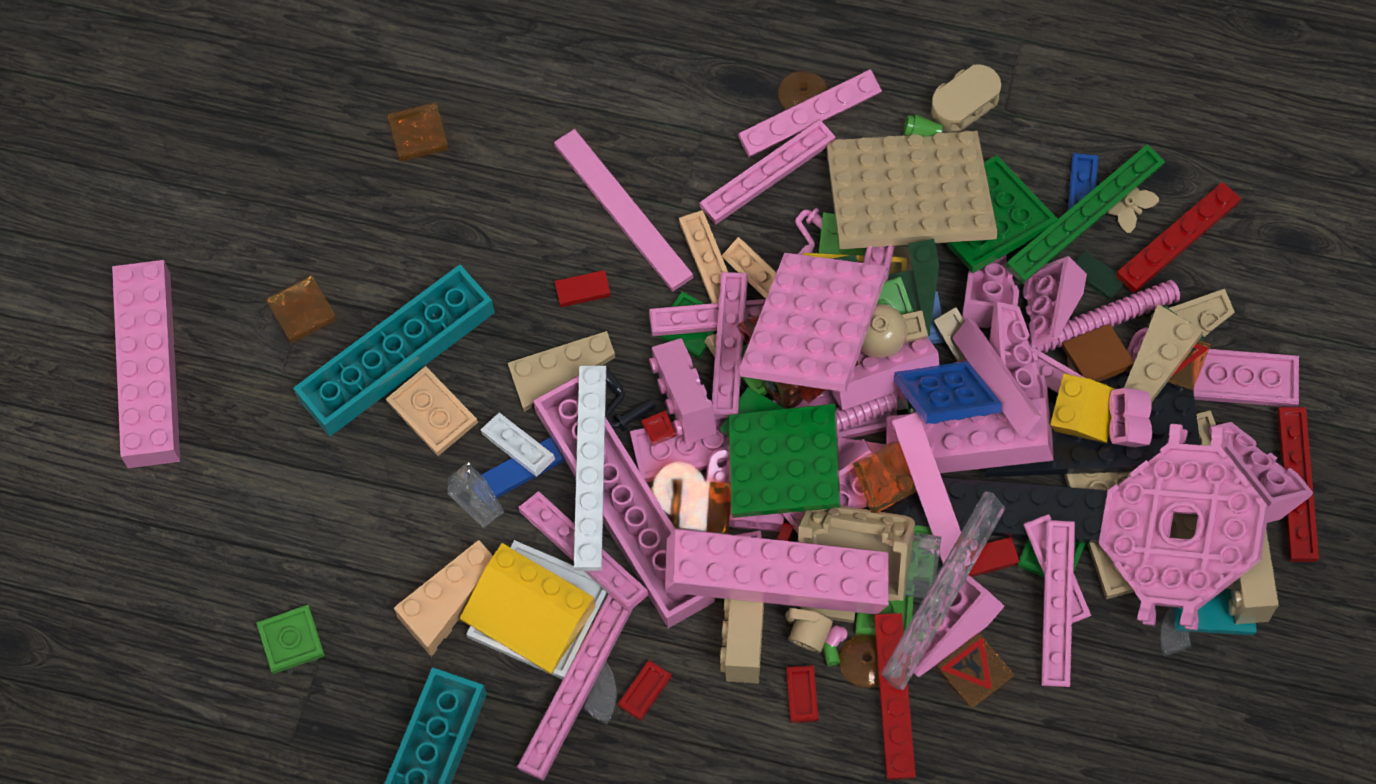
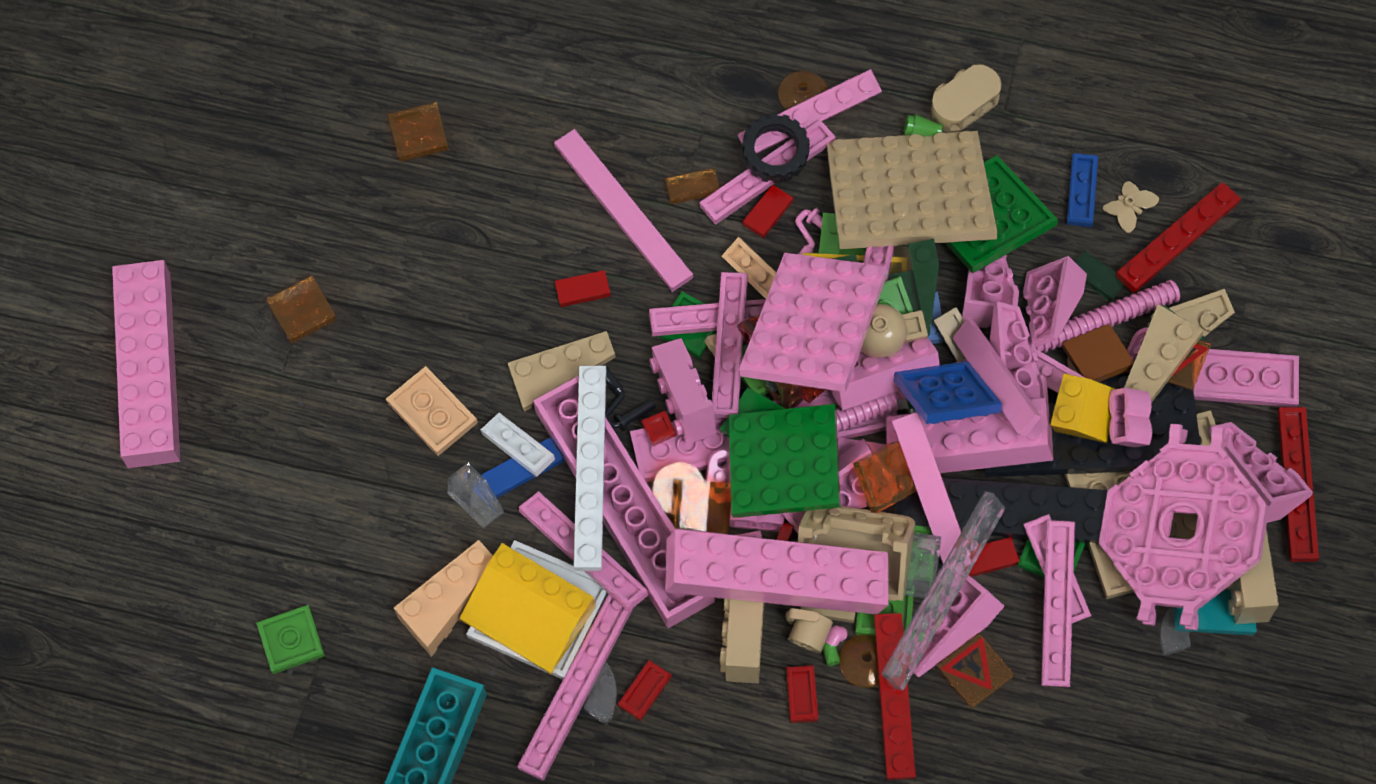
(394, 350): teal brick -> none
(692, 185): none -> clear orange tile
(704, 251): light nougat plate -> none
(768, 211): none -> red tile
(775, 172): none -> black tyre
(1084, 214): green plate -> none

